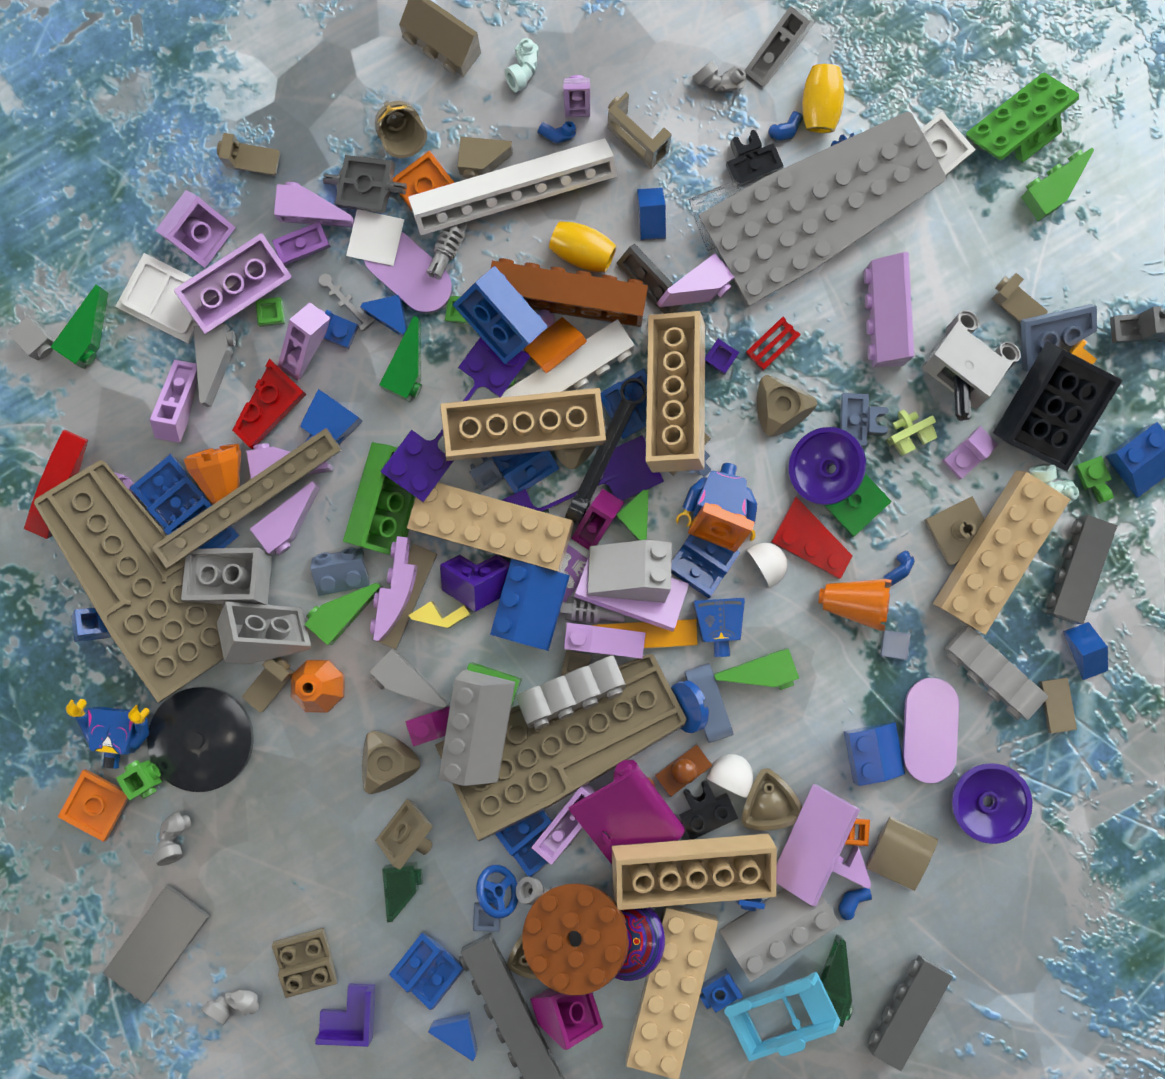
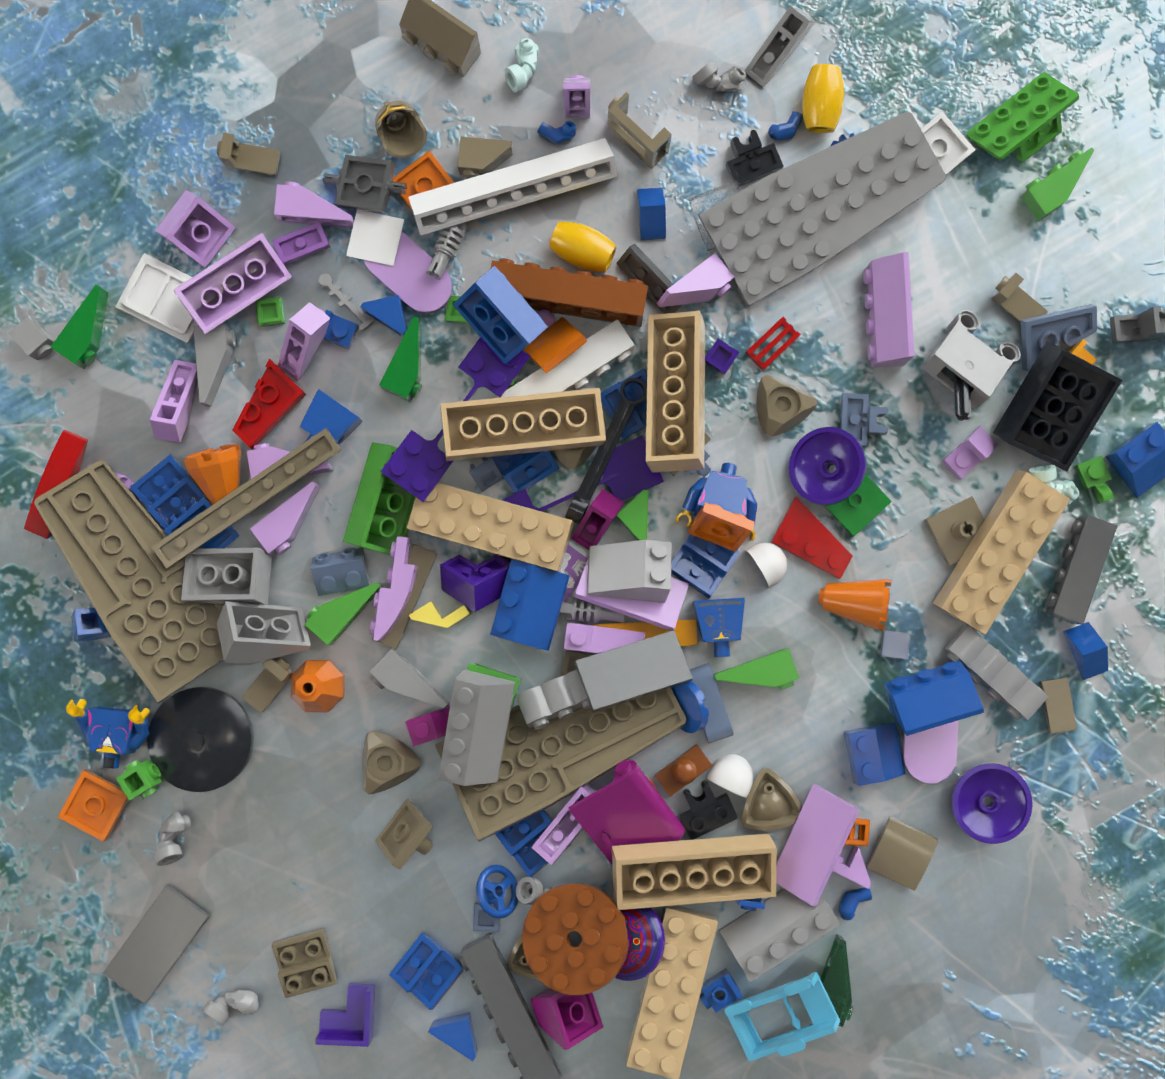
(400, 887): clear green slope -> none
(633, 671): none -> tile
(903, 570): blue arm -> none
(909, 1012): dark grey brick -> none
(923, 429): yellowish green hips -> none
(933, 698): none -> blue slope

